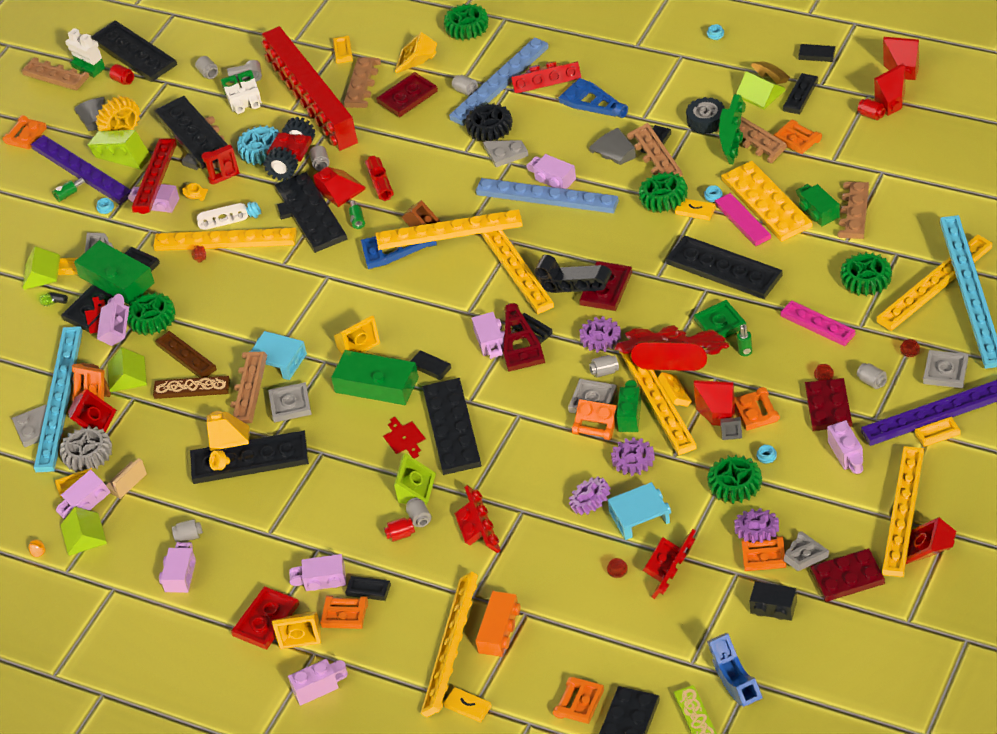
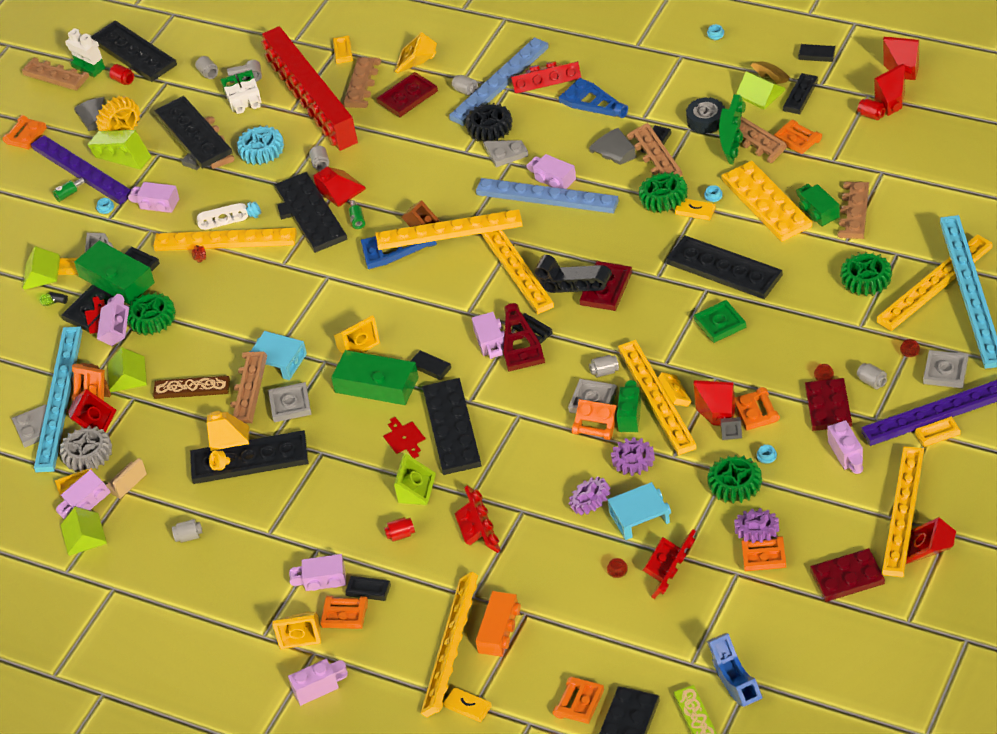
(34, 548): light orange hinge -> none
(154, 176): red plate -> none
(178, 568): lavender brick -> none
(185, 355): reddish brown tile -> none
(194, 191): yellow animal -> none
(226, 163): red plate -> none
(256, 622): red plate -> none
(289, 148): plate -> none
(379, 178): red piece -> none
(418, 512): light grey brick -> none
(466, 21): green gear -> none
(598, 334): medium lavender gear -> none
(671, 348): red plant -> none
(742, 219): dark pink tile -> none
(744, 341): green piece -> none
(773, 600): black brick -> none
(805, 552): light grey wing -> none
(818, 323): dark pink tile -> none

